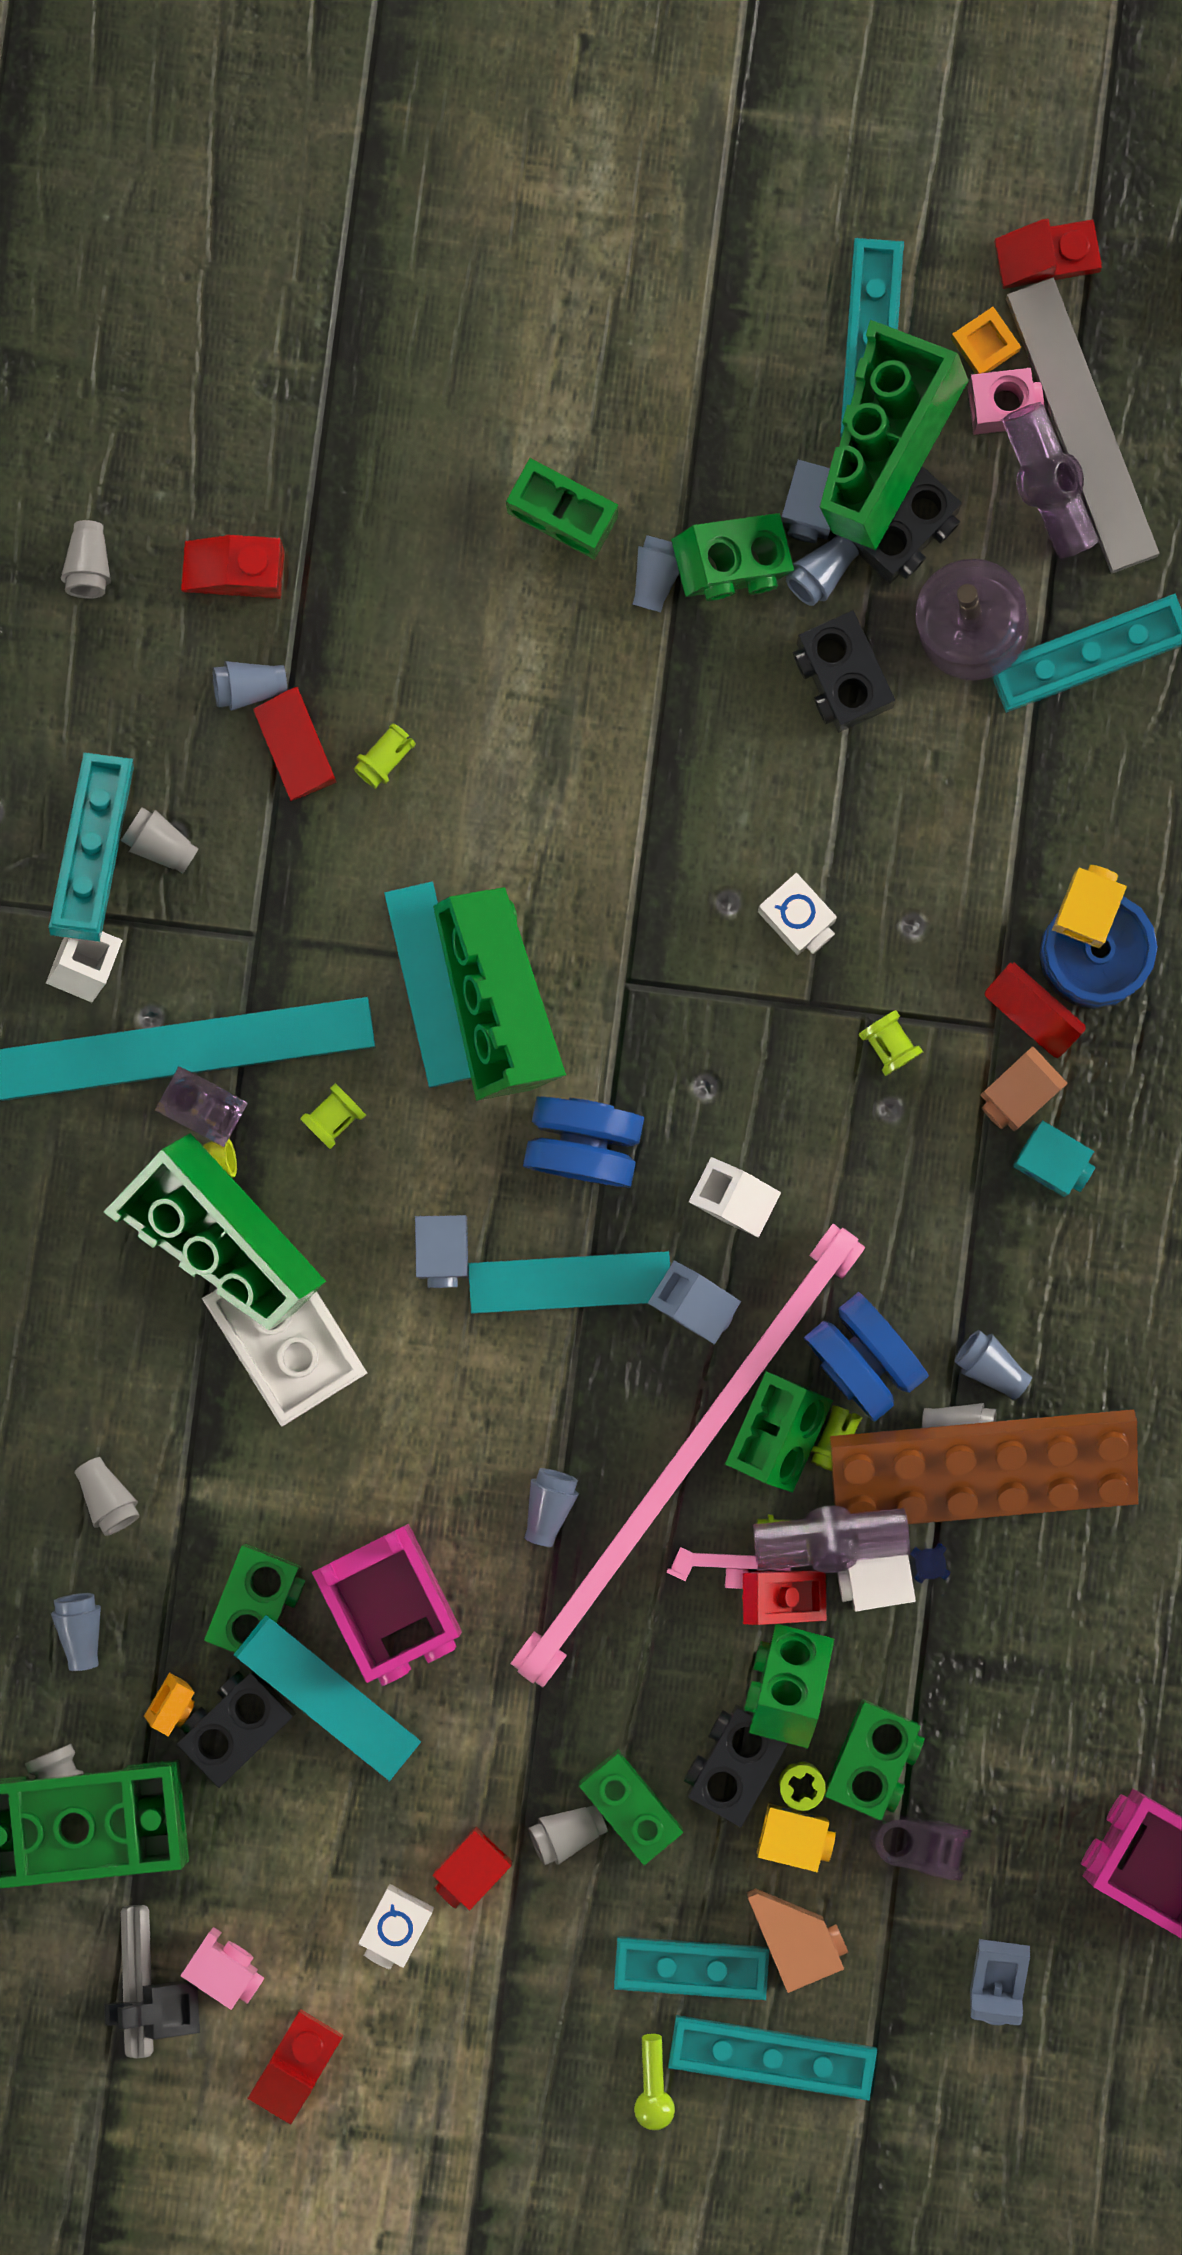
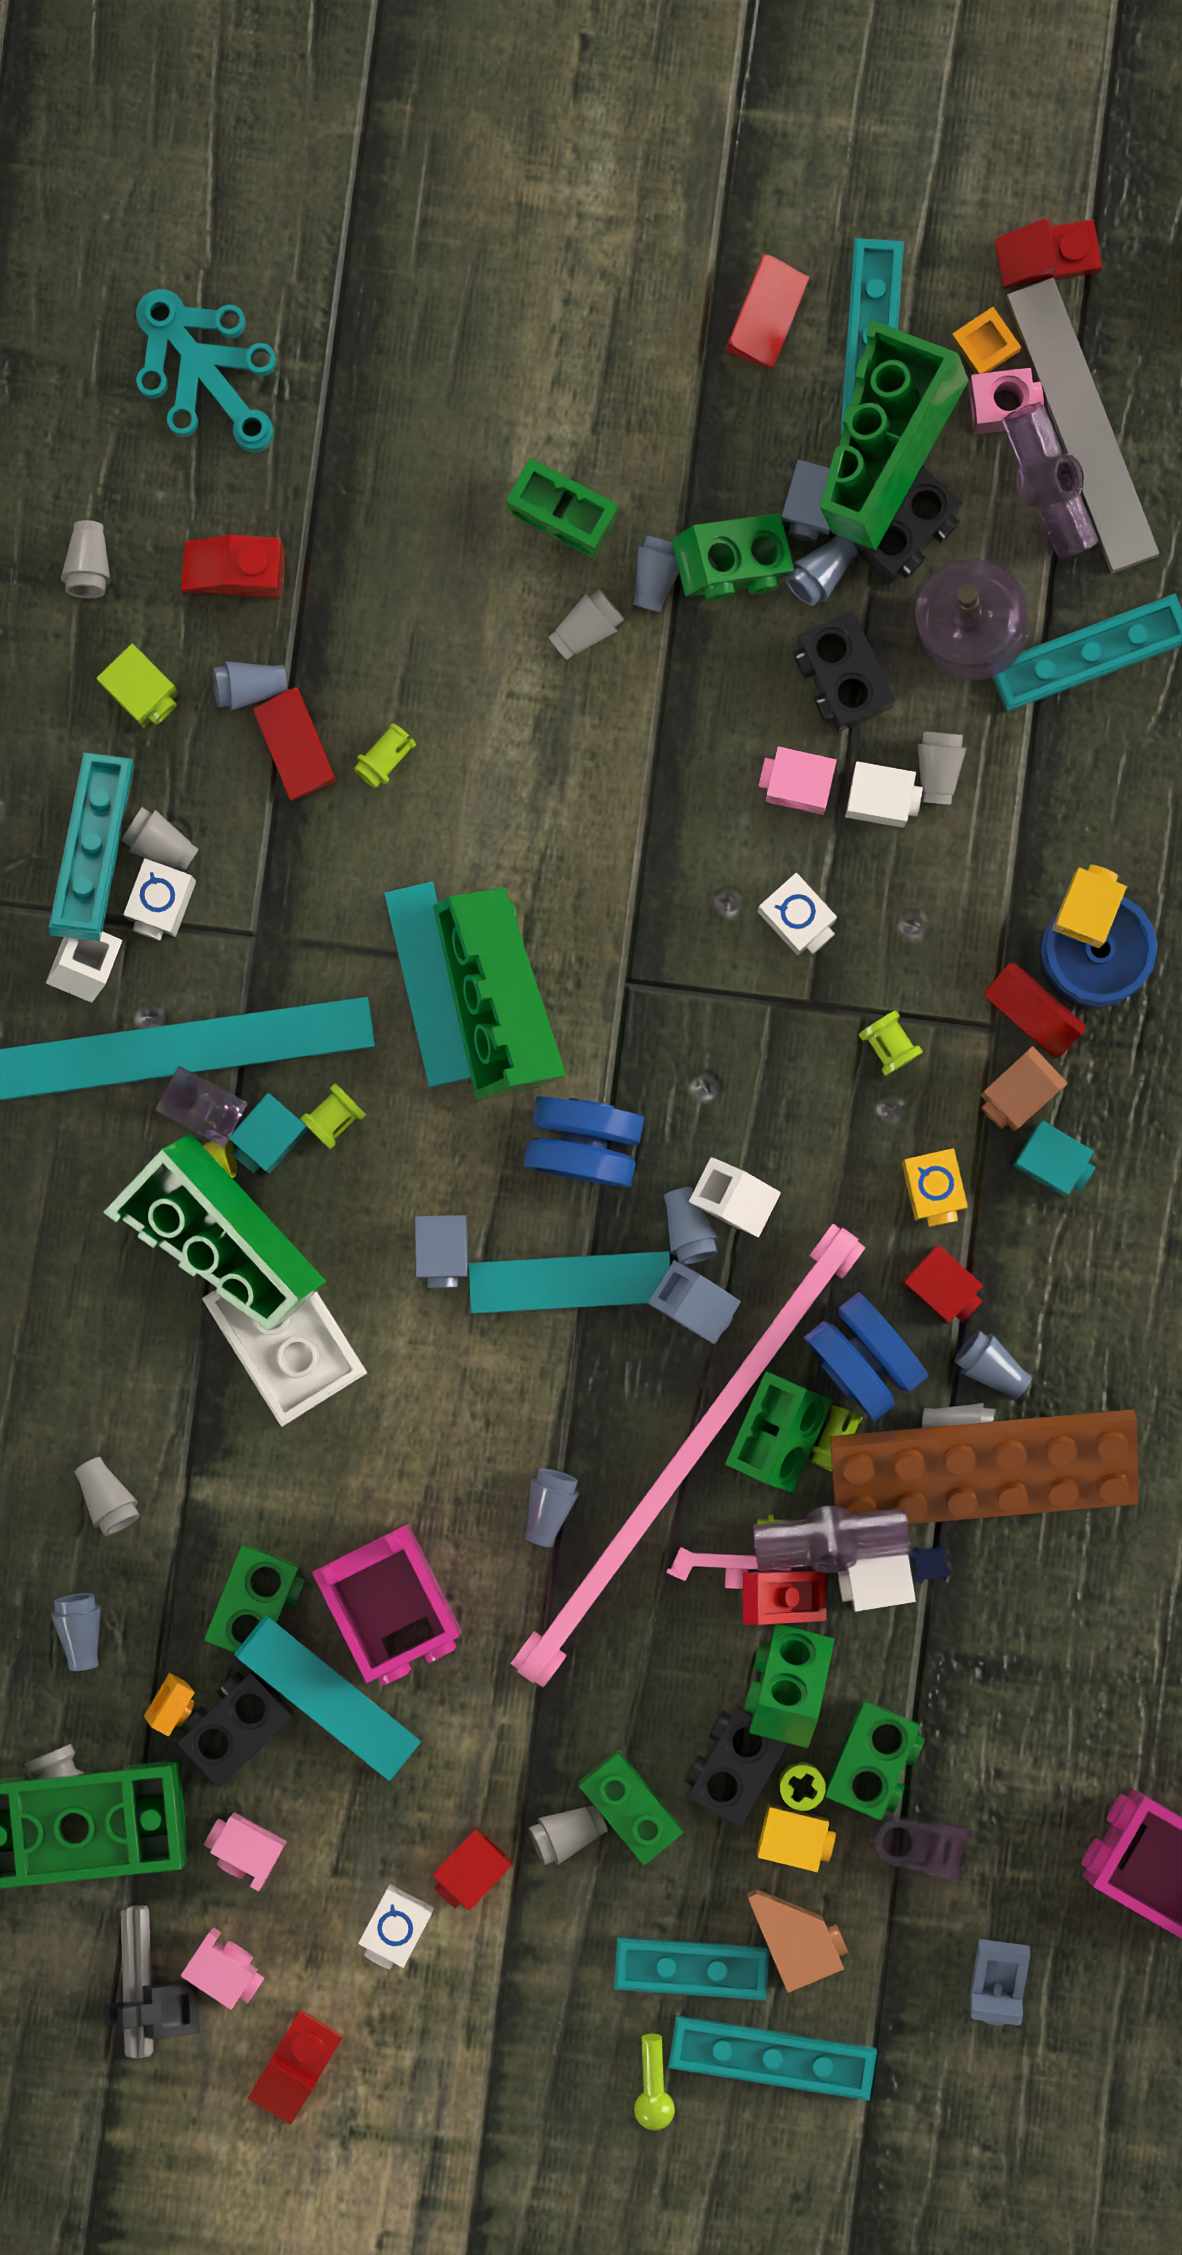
(139, 687): none -> lime brick
(159, 900): none -> white brick
(199, 362): none -> teal plant
(244, 1848): none -> bright pink brick
(267, 1135): none -> teal brick
(586, 624): none -> light grey cone
(688, 1228): none -> sand blue cone
(767, 312): none -> slope
(798, 780): none -> bright pink brick
(883, 795): none -> white brick
(935, 1187): none -> yellow brick
(940, 765): none -> light grey cone
(944, 1286): none -> red brick

